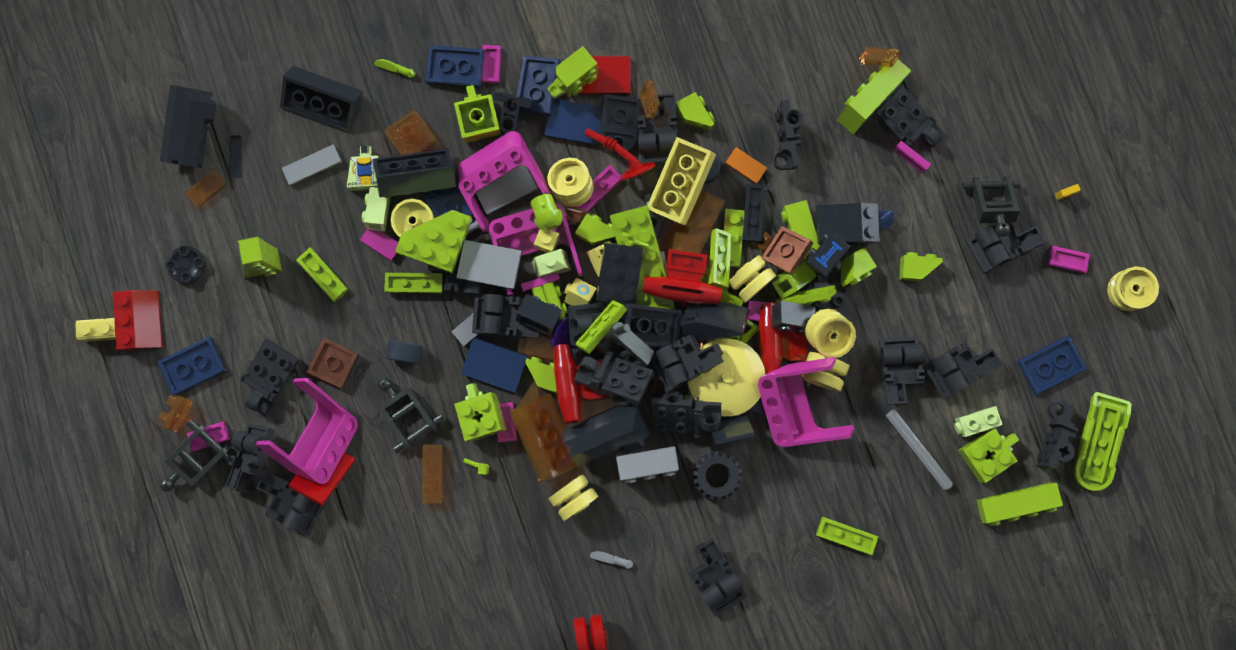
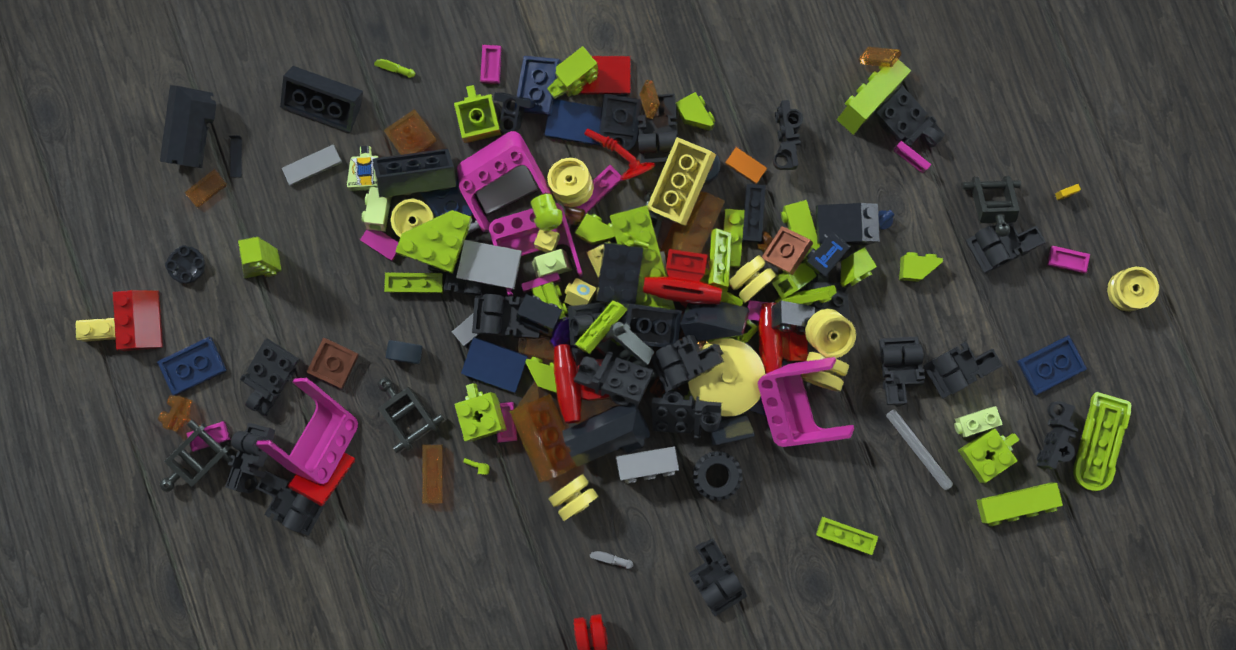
(322, 274): lime tile -> none
(455, 66): dark blue tile -> none

